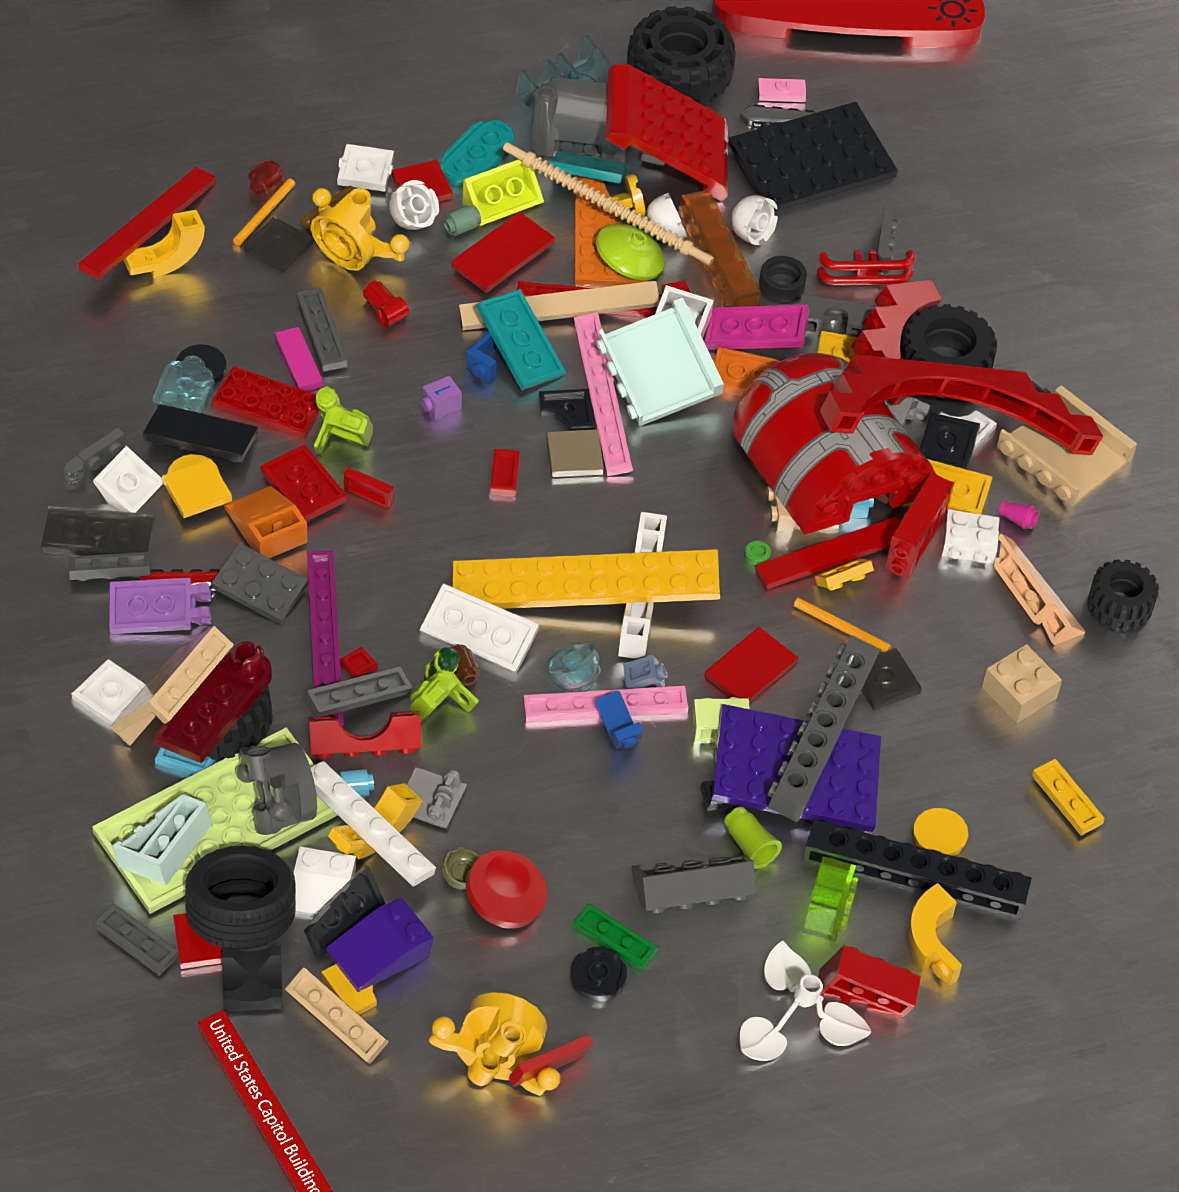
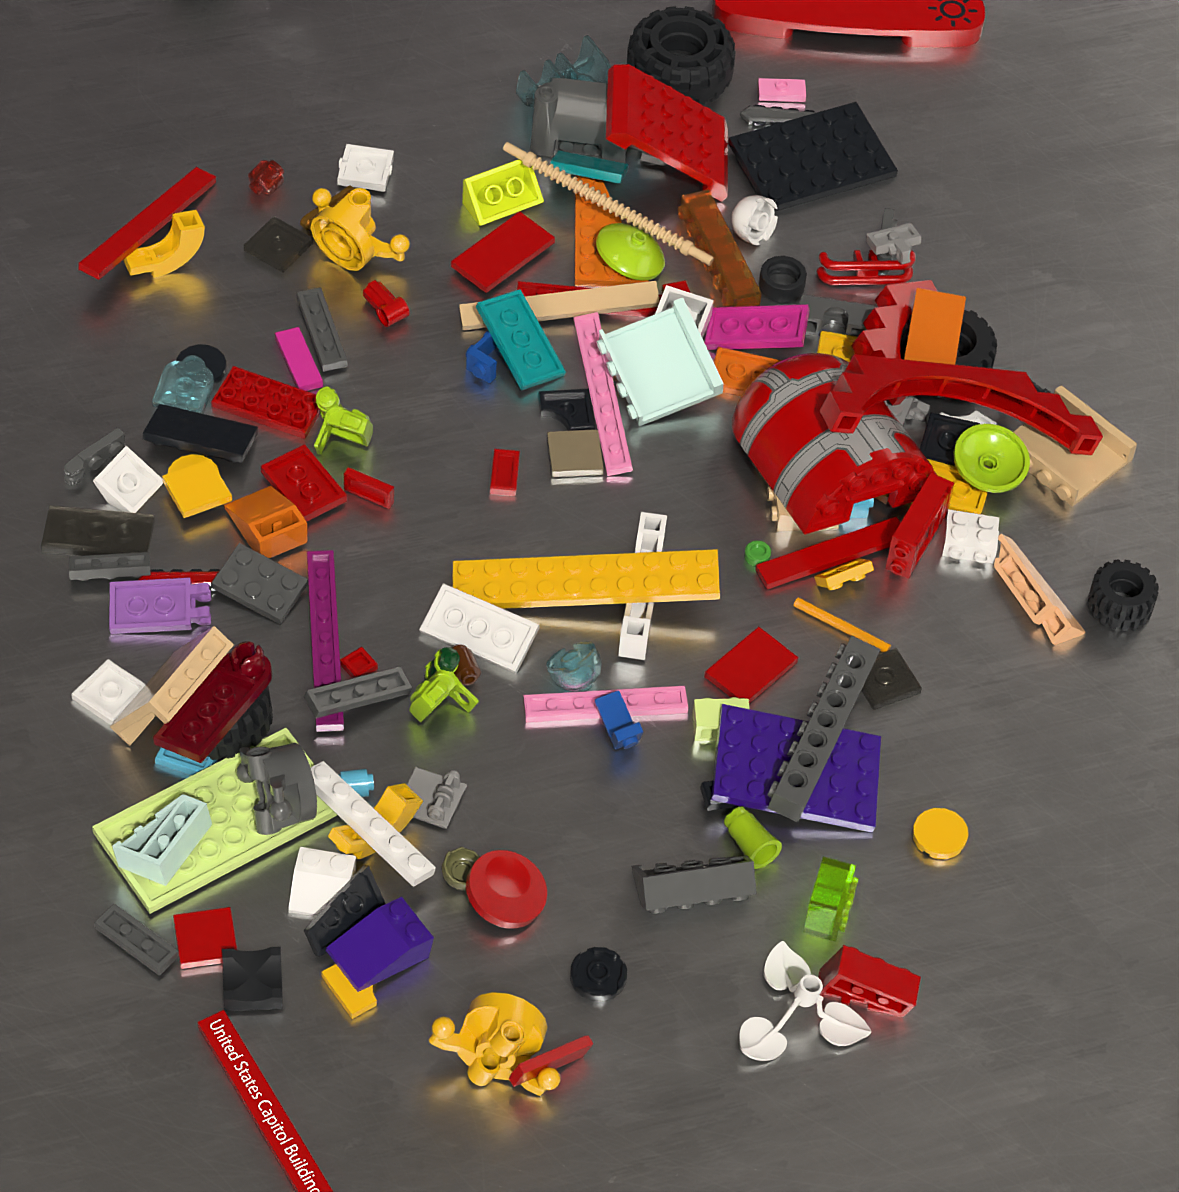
(241, 923): black tyre -> none
(263, 212): light orange bar -> none
(336, 1015): tan plate -> none
(399, 733): red arch -> none
(413, 206): white cylinder -> none
(427, 172): red tile -> none
(441, 397): medium lavender brick -> none
(462, 220): sand green brick -> none
(476, 151): teal tile -> none
(615, 936): green tile -> none
(633, 197): yellow tile -> none
(644, 673): sand blue bracket -> none
(664, 212): white cylinder -> none
(895, 241): none -> light grey hinge
(903, 874): black brick -> none
(929, 913): yellow arch -> none
(935, 327): none -> orange tile
(995, 448): none -> lime dish
(1020, 514): dark pink cone -> none
(1021, 683): tan brick -> none
(1068, 797): yellow plate -> none

